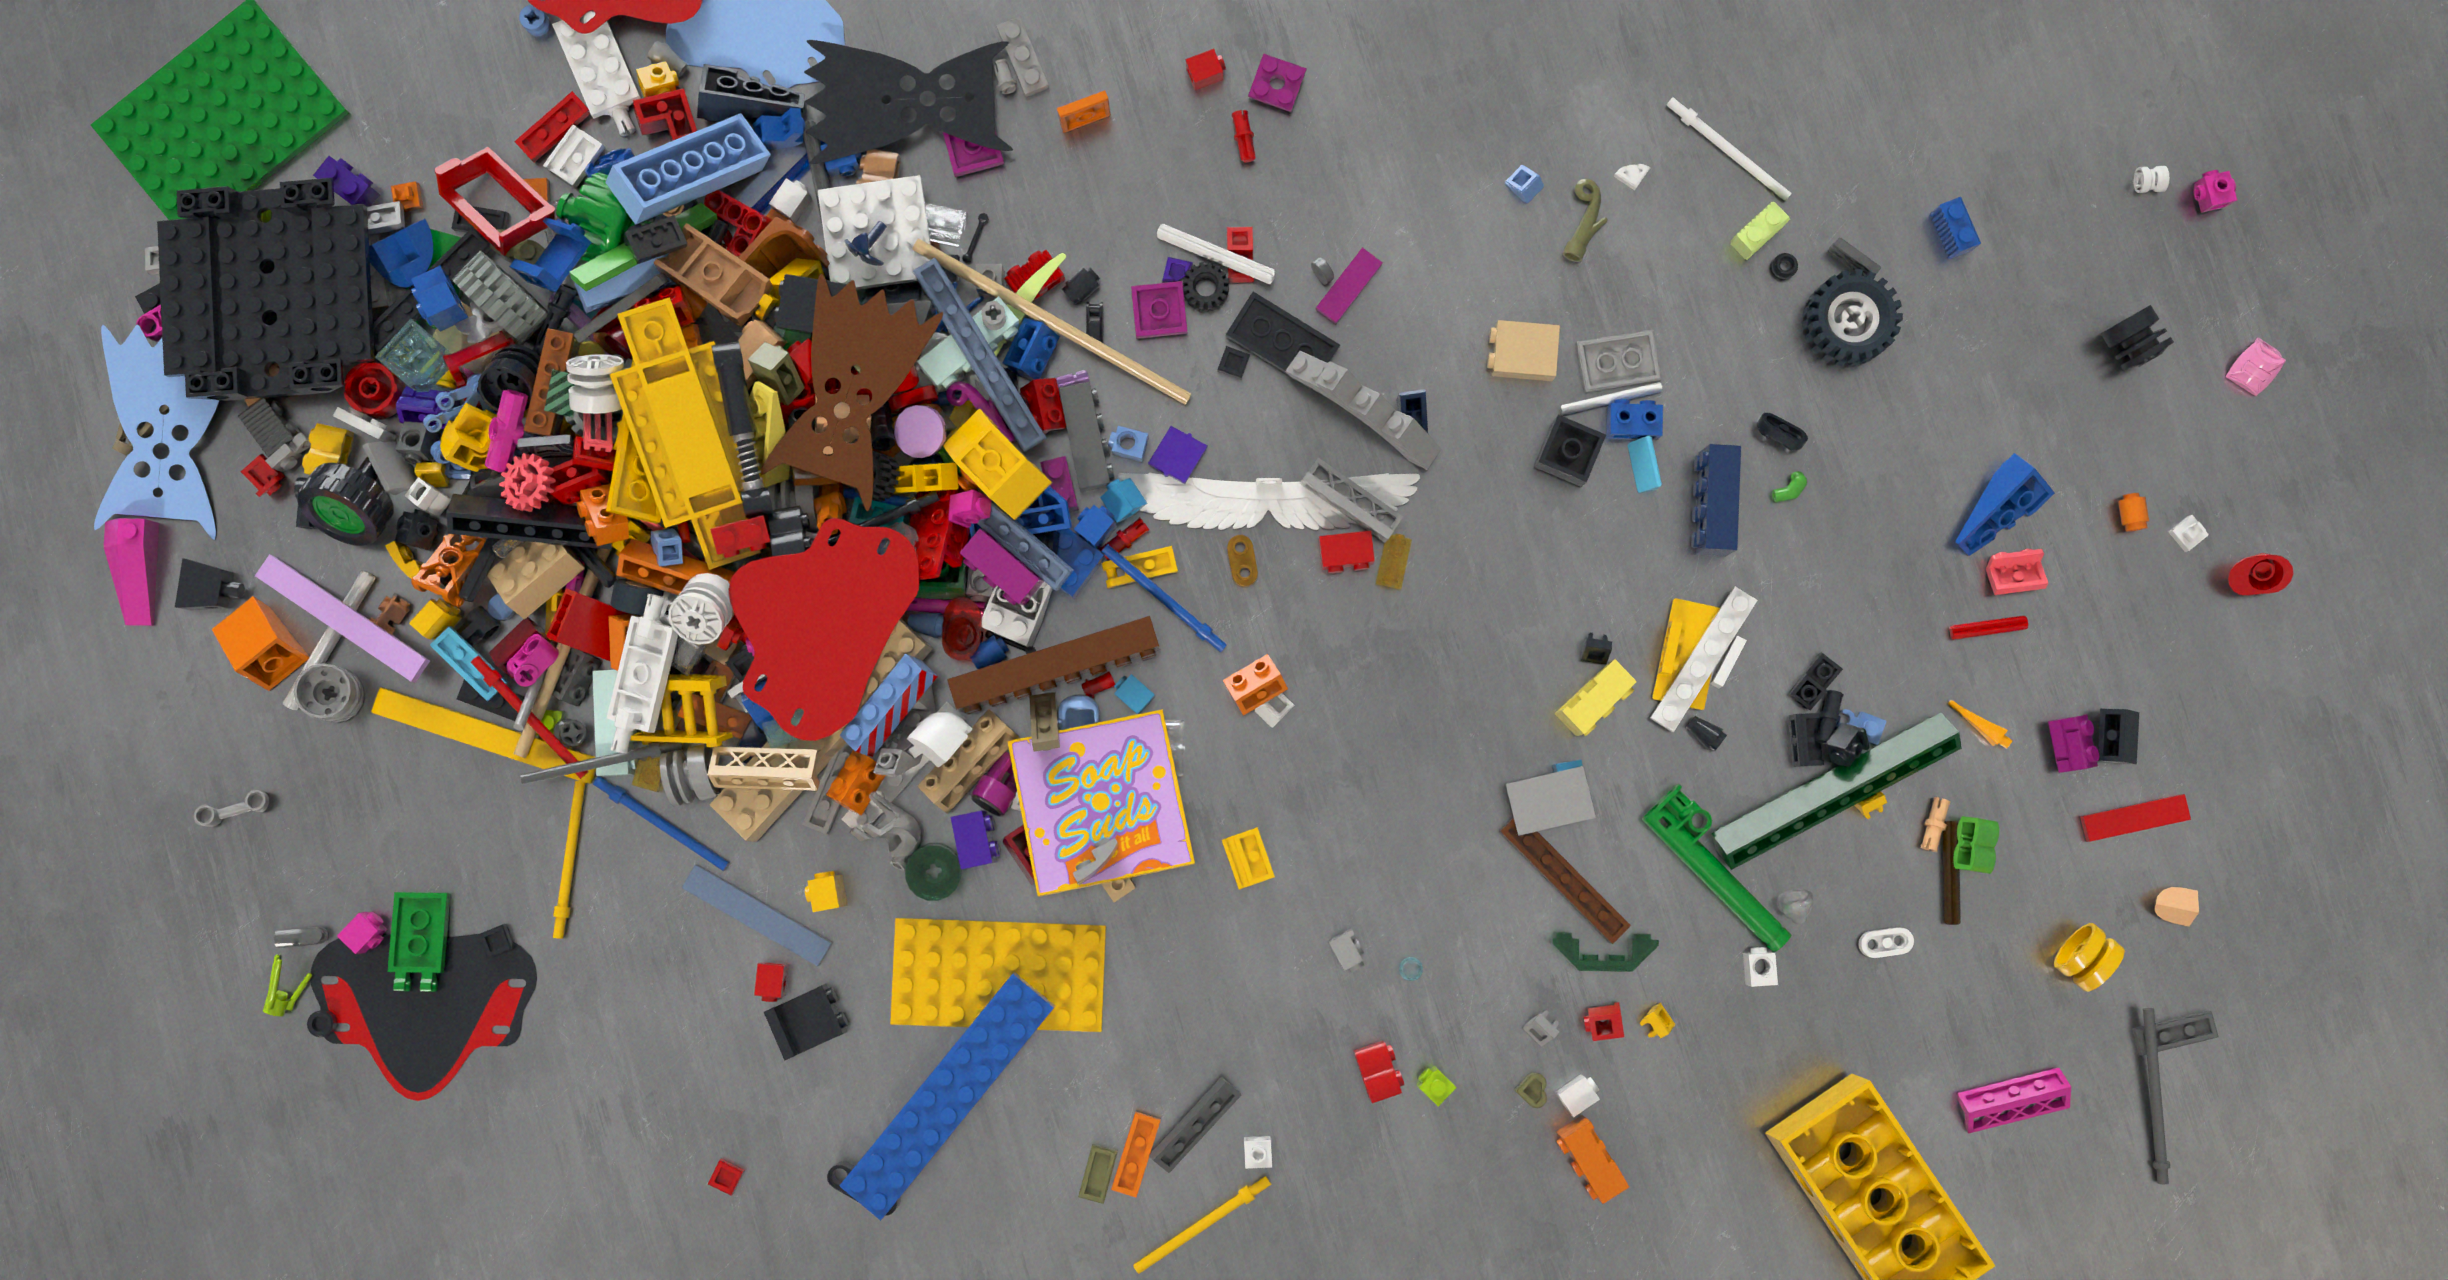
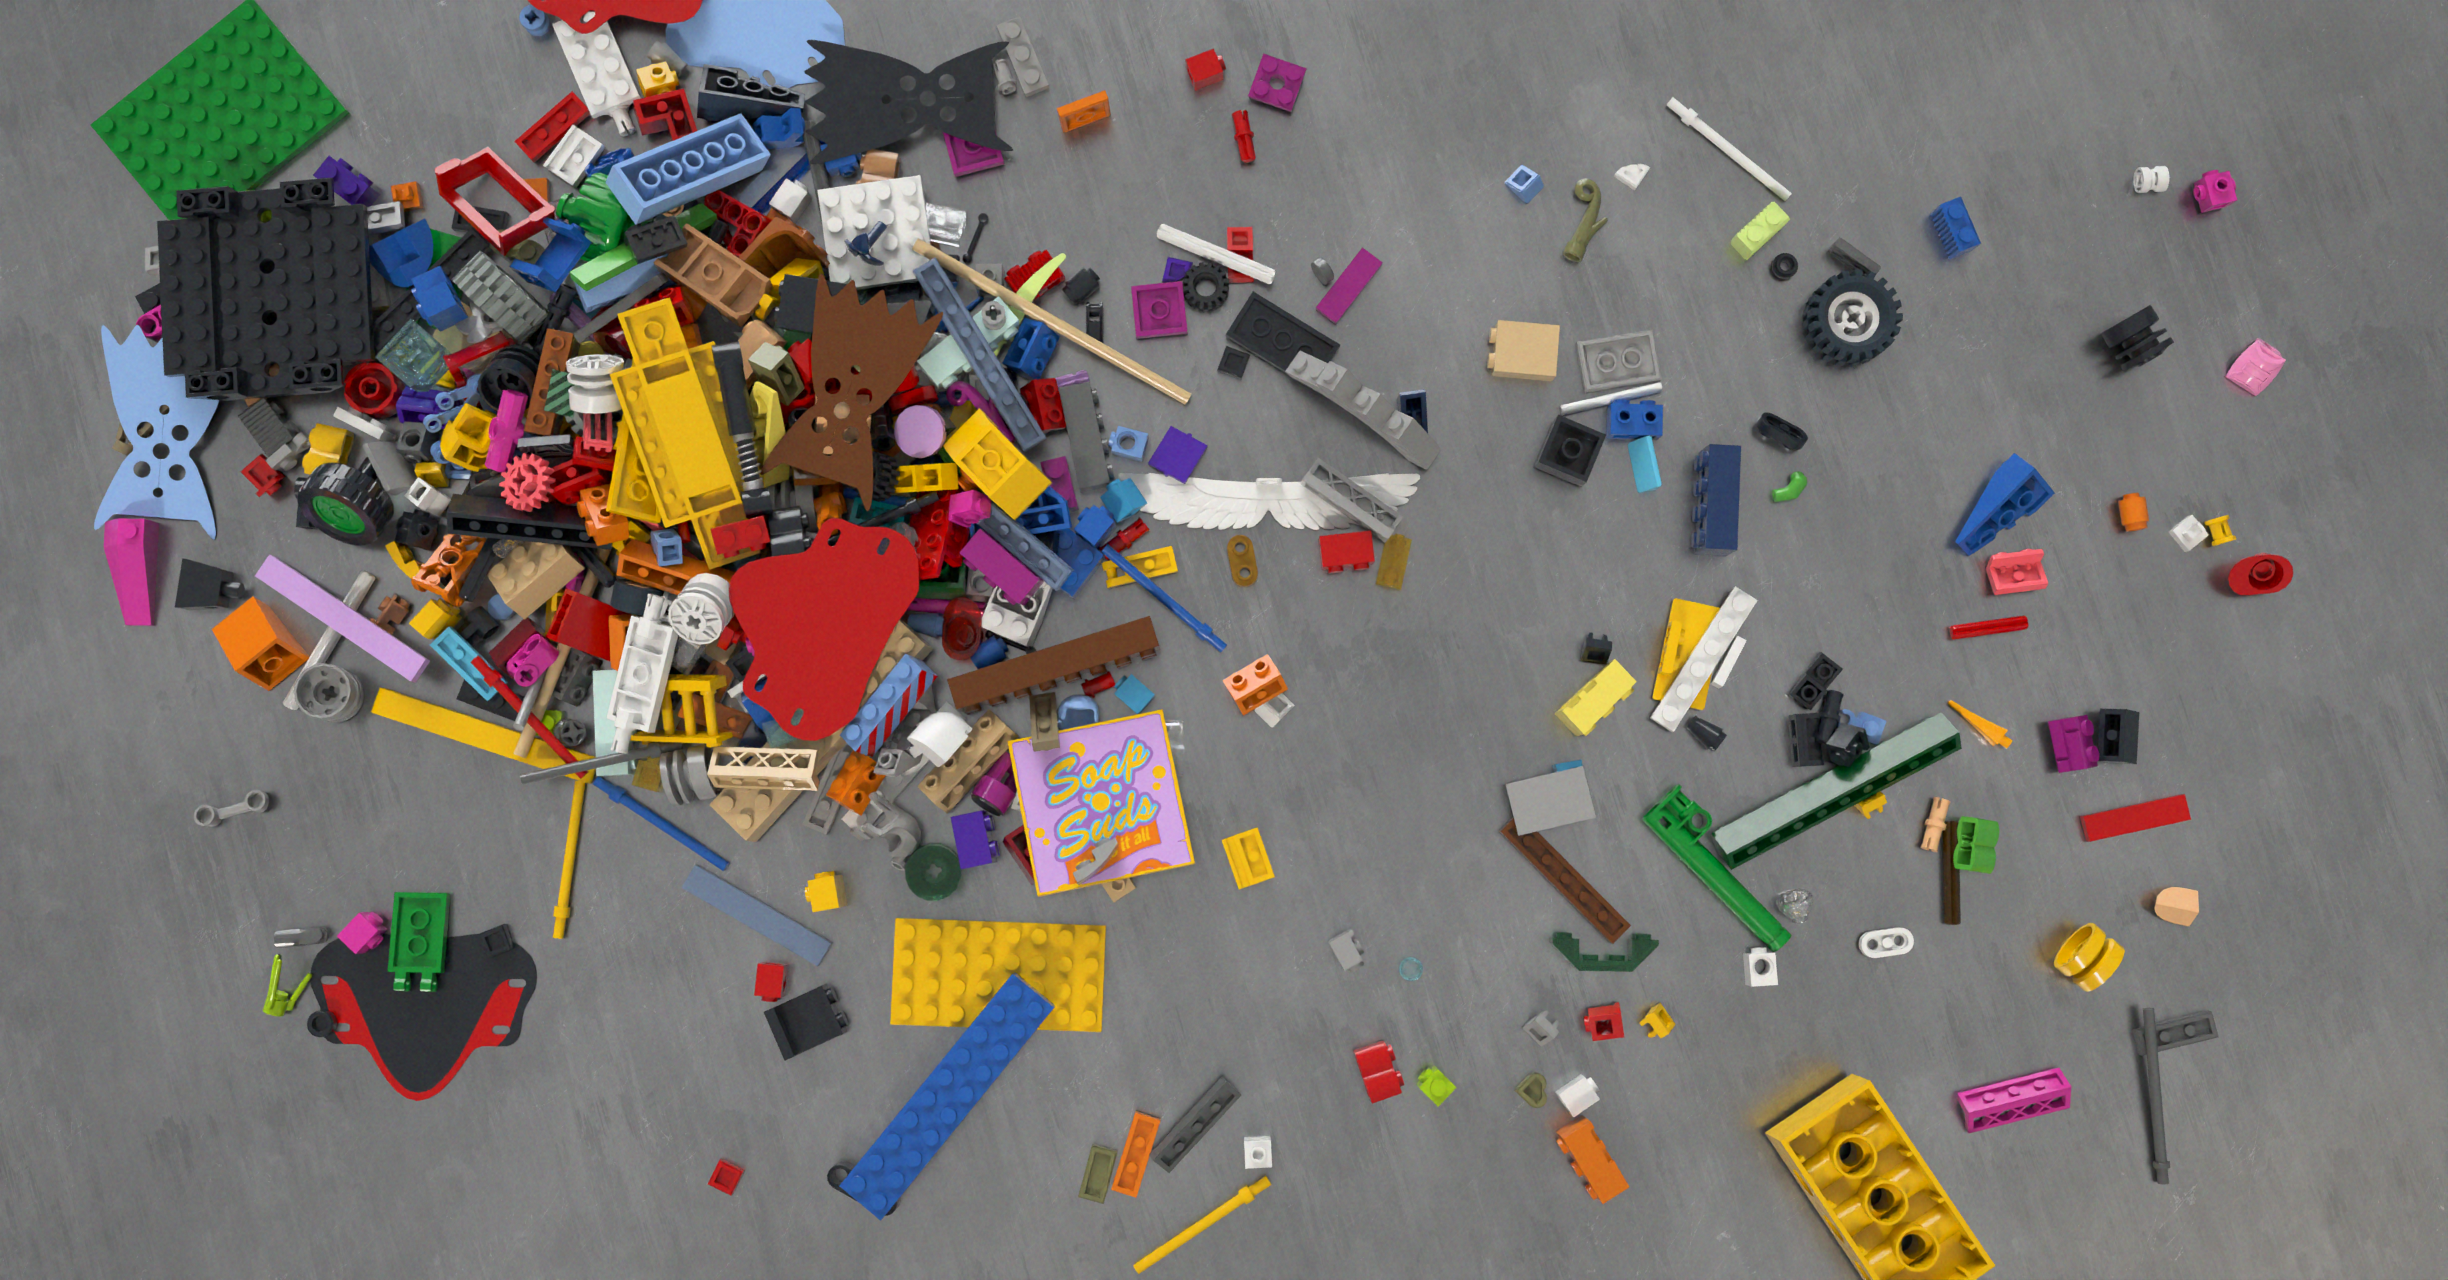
(2220, 530): none -> yellow bush

